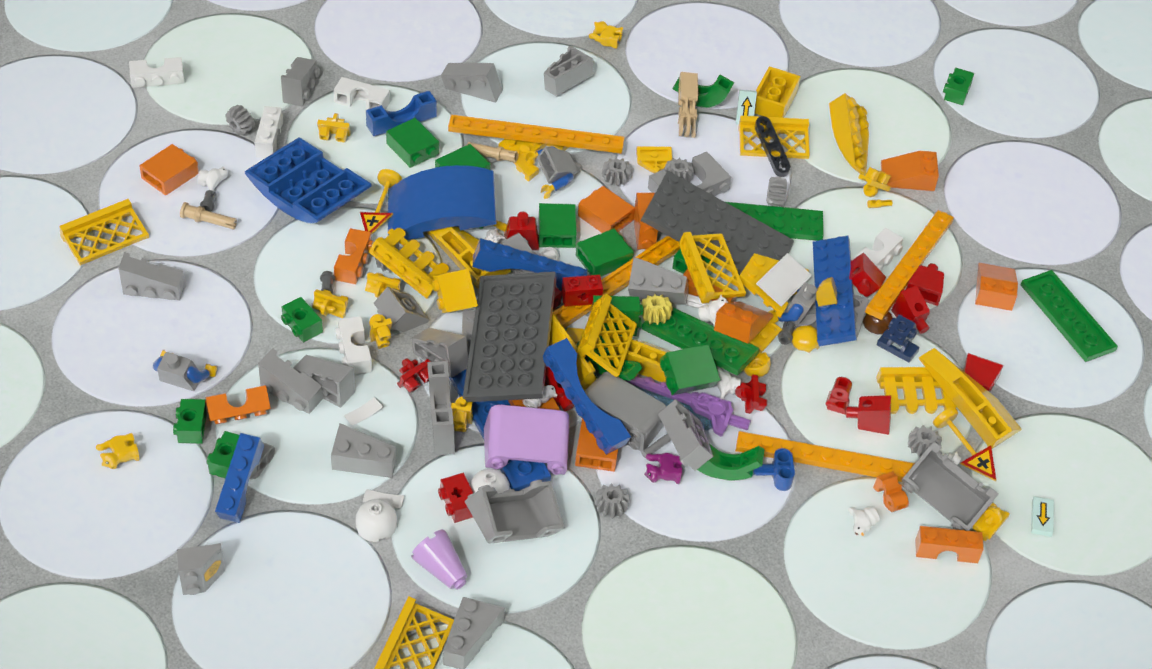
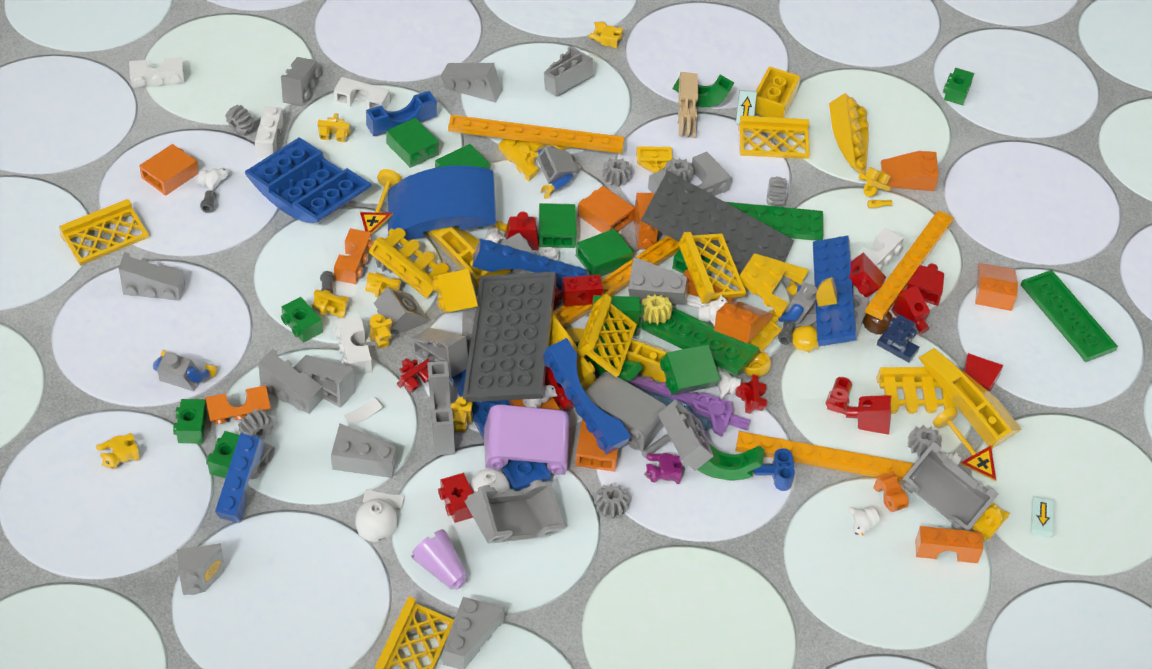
(200, 214): tan pin -> none
(256, 424): none -> light grey gear
(497, 153): tan pin -> none
(772, 146): black beam -> none
(784, 279): white sticker -> none

